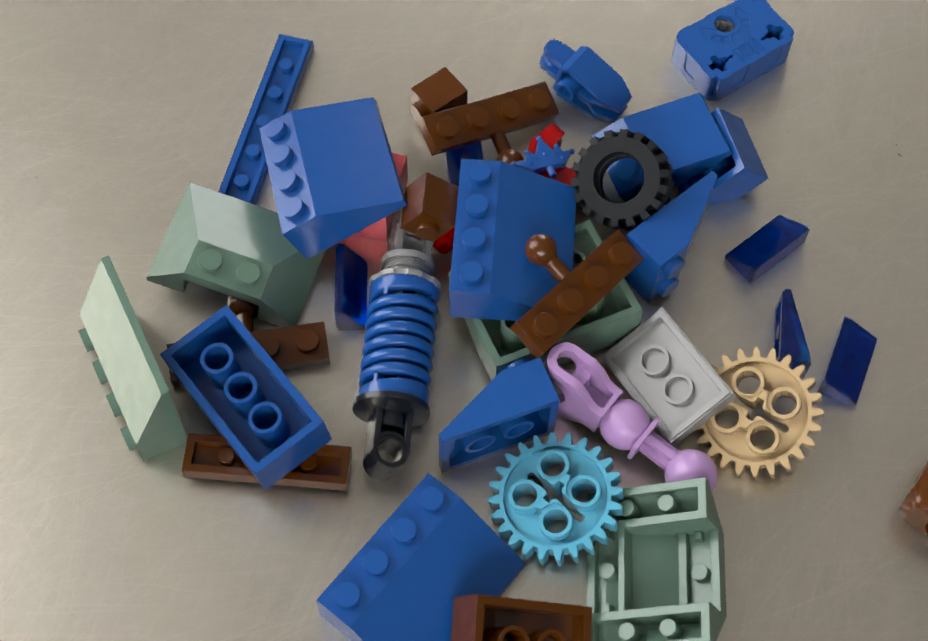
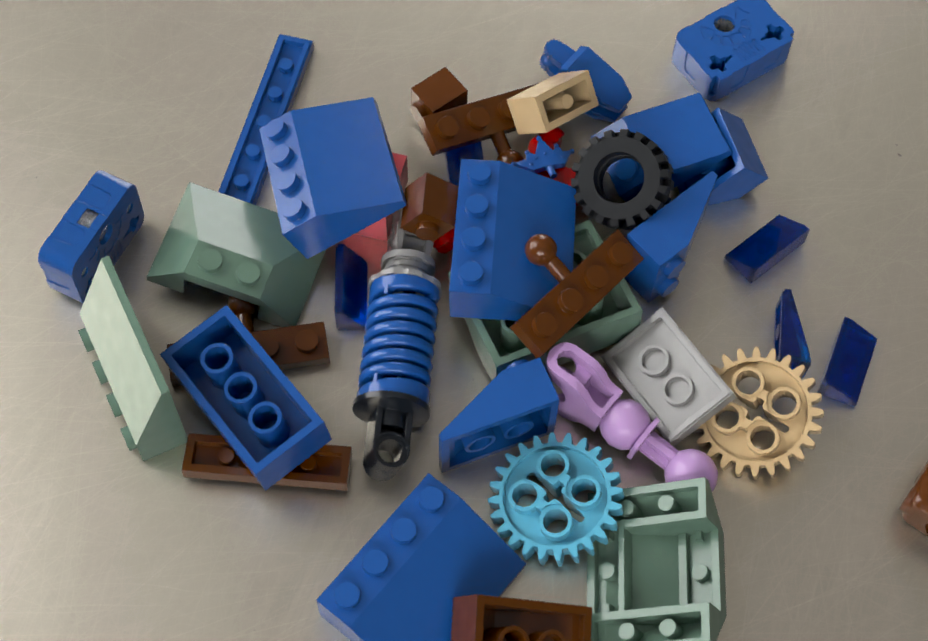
(93, 227): none -> blue axle
(552, 102): none -> tan brick

